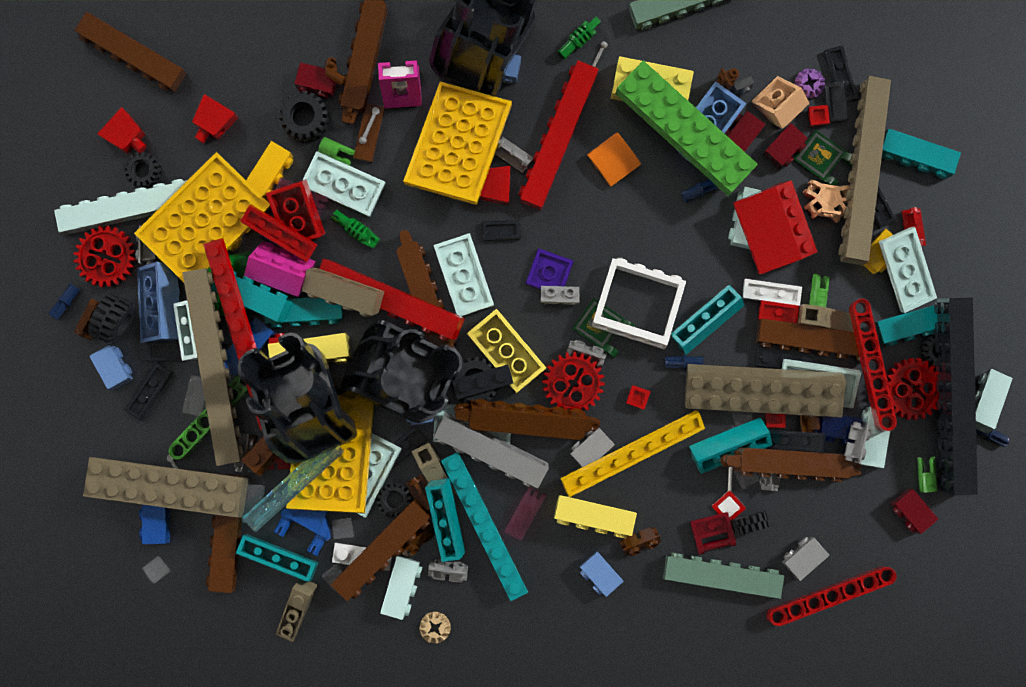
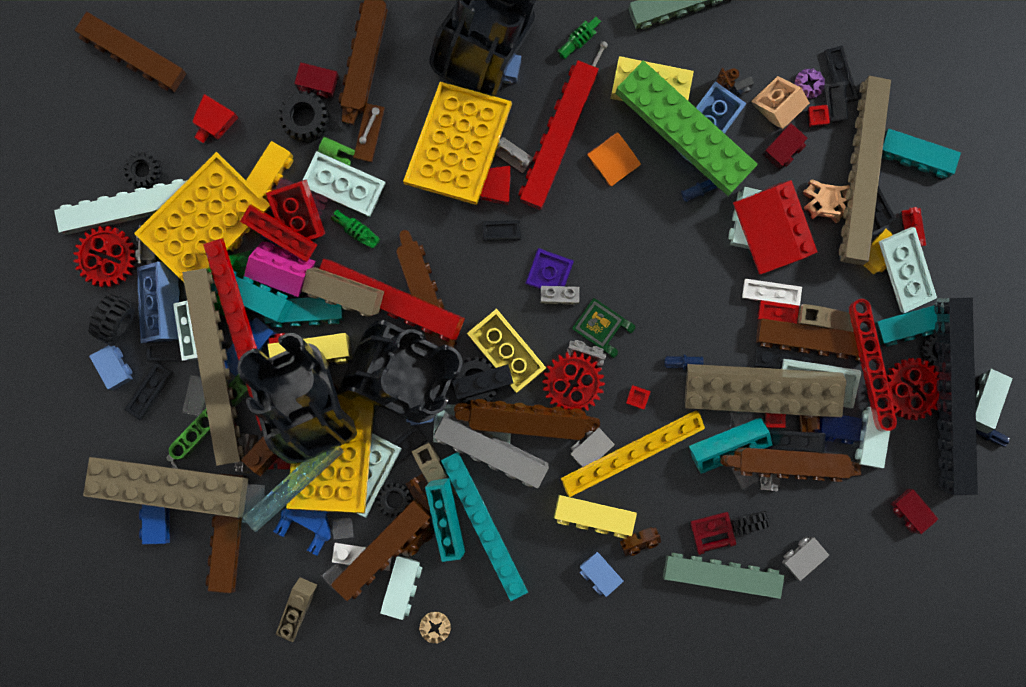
(63, 301): dark blue axle -> none
(83, 325): reddish brown hinge -> none
(123, 132): red torso -> none
(156, 569): clear tile -> none
(277, 557): teal brick -> none
(331, 71): reddish brown arm -> none
(400, 85): dark pink brick -> none
(456, 570): light grey hinge -> none
(463, 275): light aqua plate -> none
(524, 514): clear pink hinge -> none
(629, 331): white window -> none
(707, 319): teal brick -> none
(729, 502): piece -> none
(745, 131): dark red brick -> none
(819, 291): bright green hinge -> none
(821, 157): dark green flag -> none
(840, 595): red beam -> none
(857, 450): light grey hinge -> none
(927, 481): bright green hinge -> none

